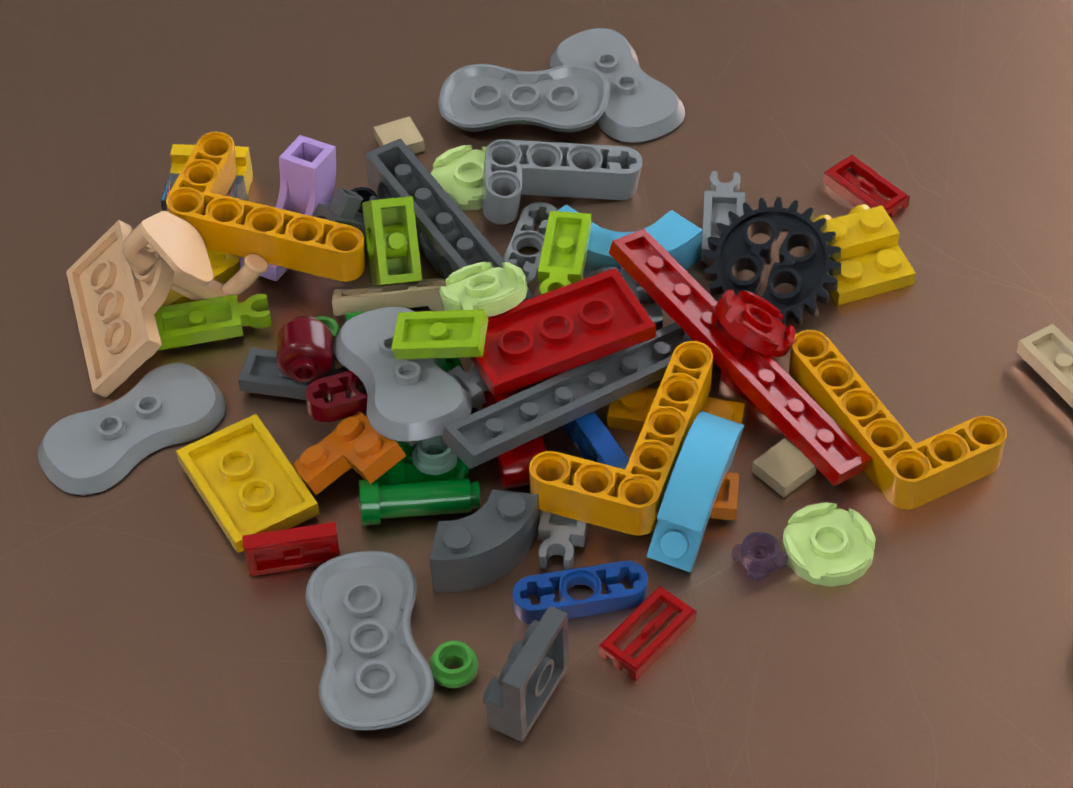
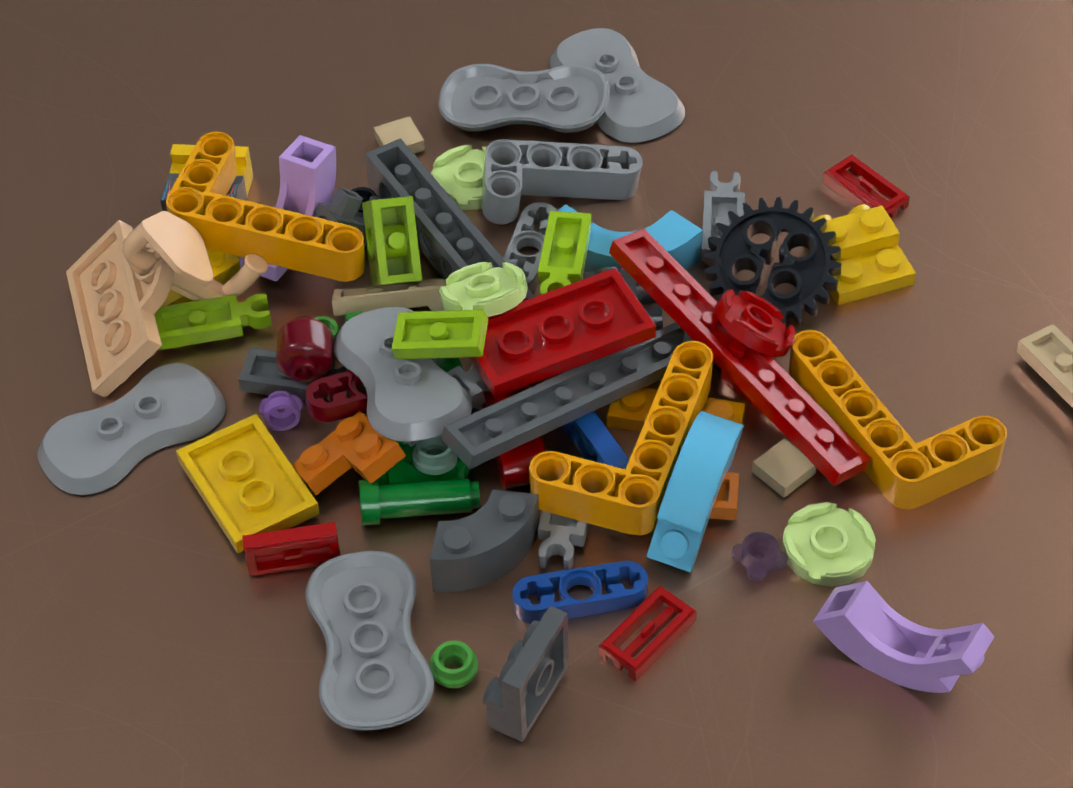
(281, 410): none -> medium lavender plate
(897, 648): none -> lavender arch

